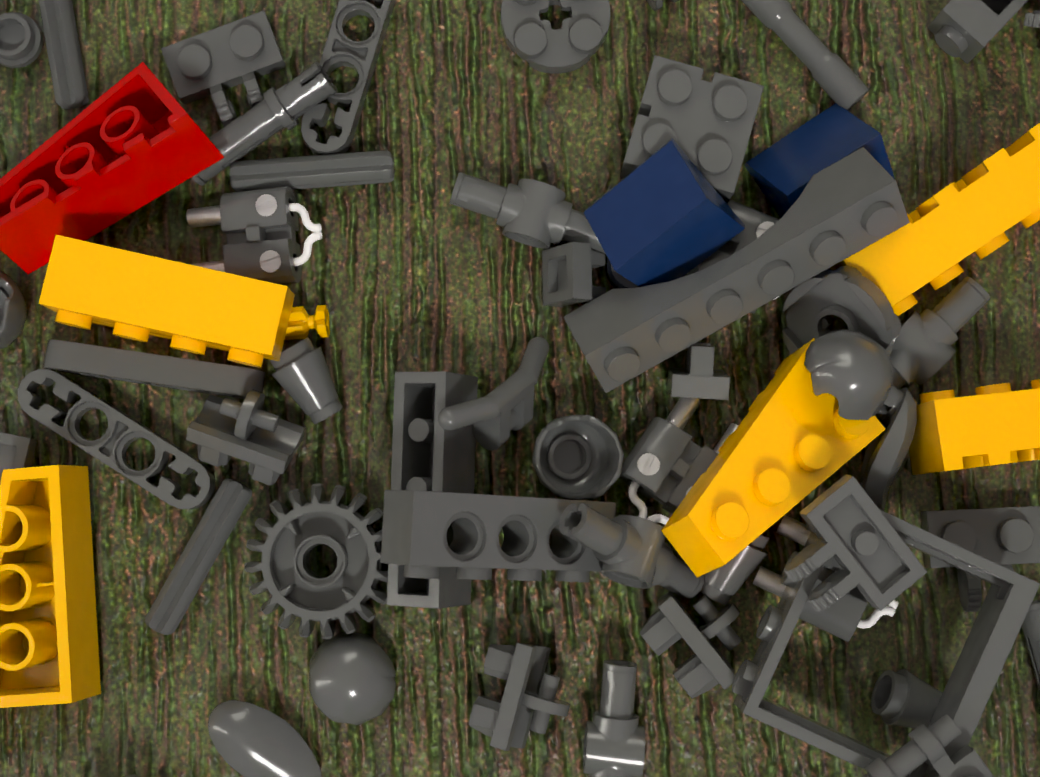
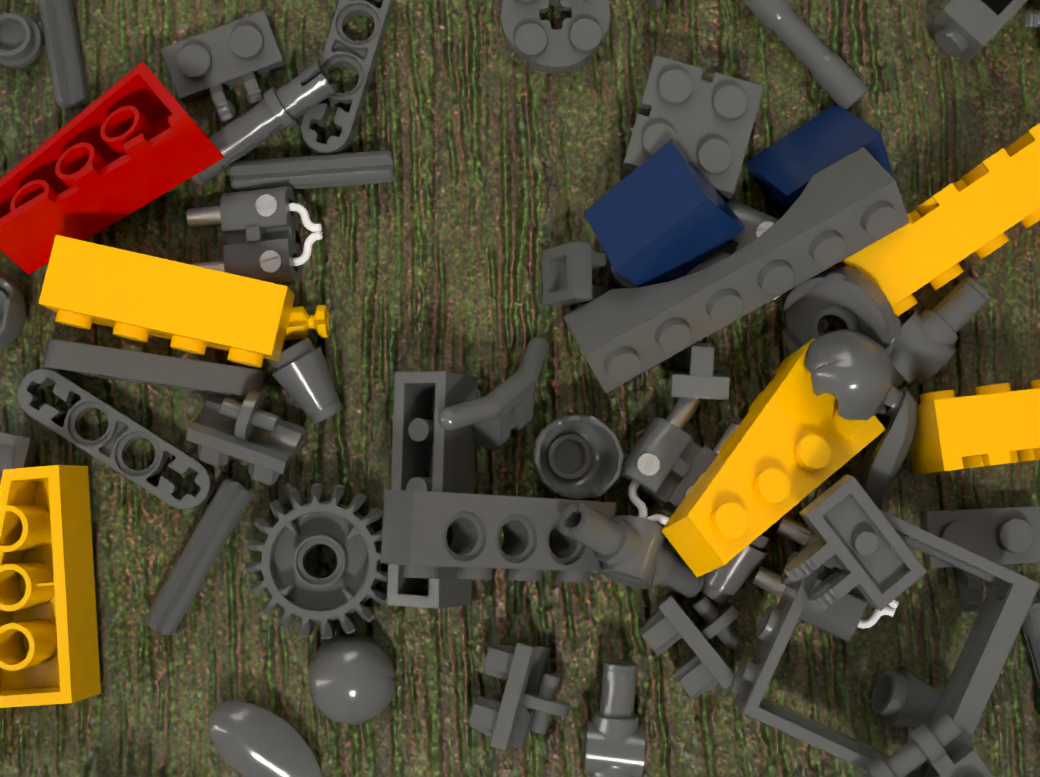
(528, 211): dark grey pin -> none

